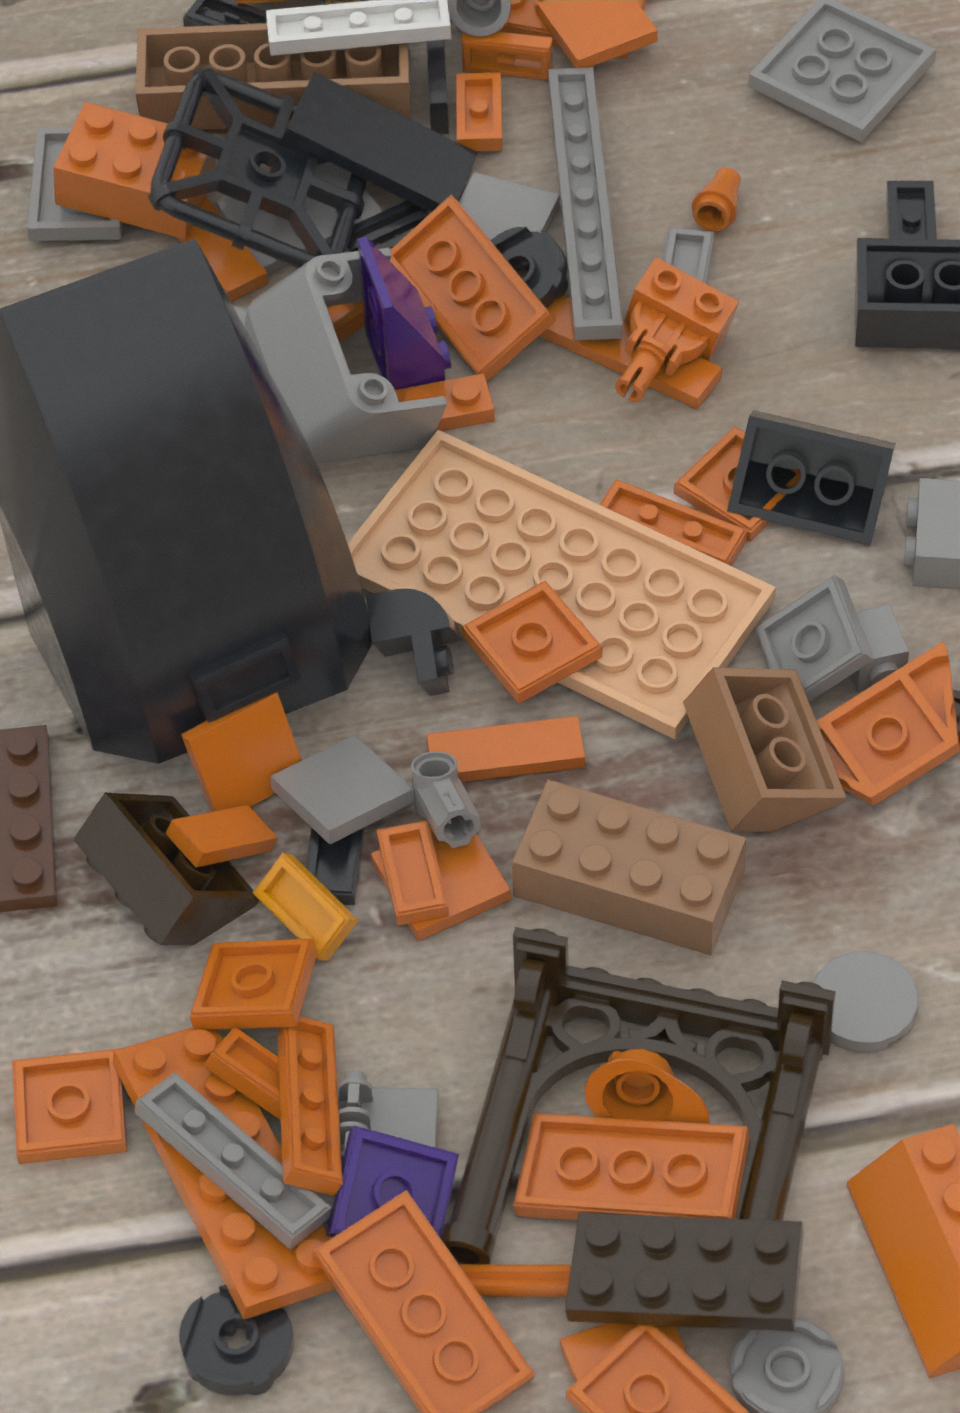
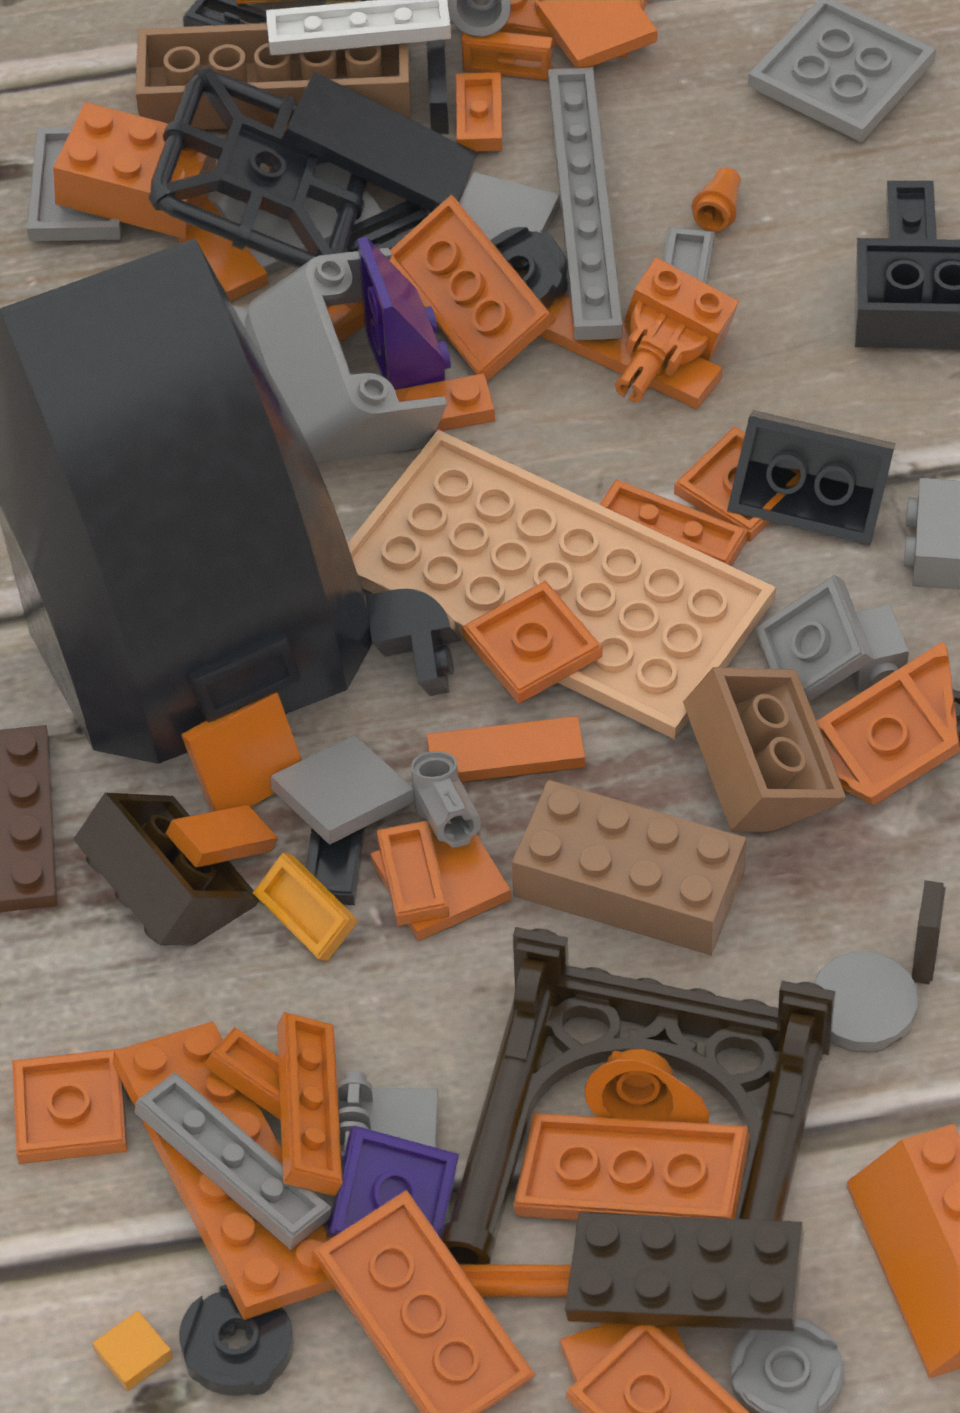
(132, 1350): none -> light orange tile
(254, 984): orange tile -> none
(928, 932): none -> dark brown tile

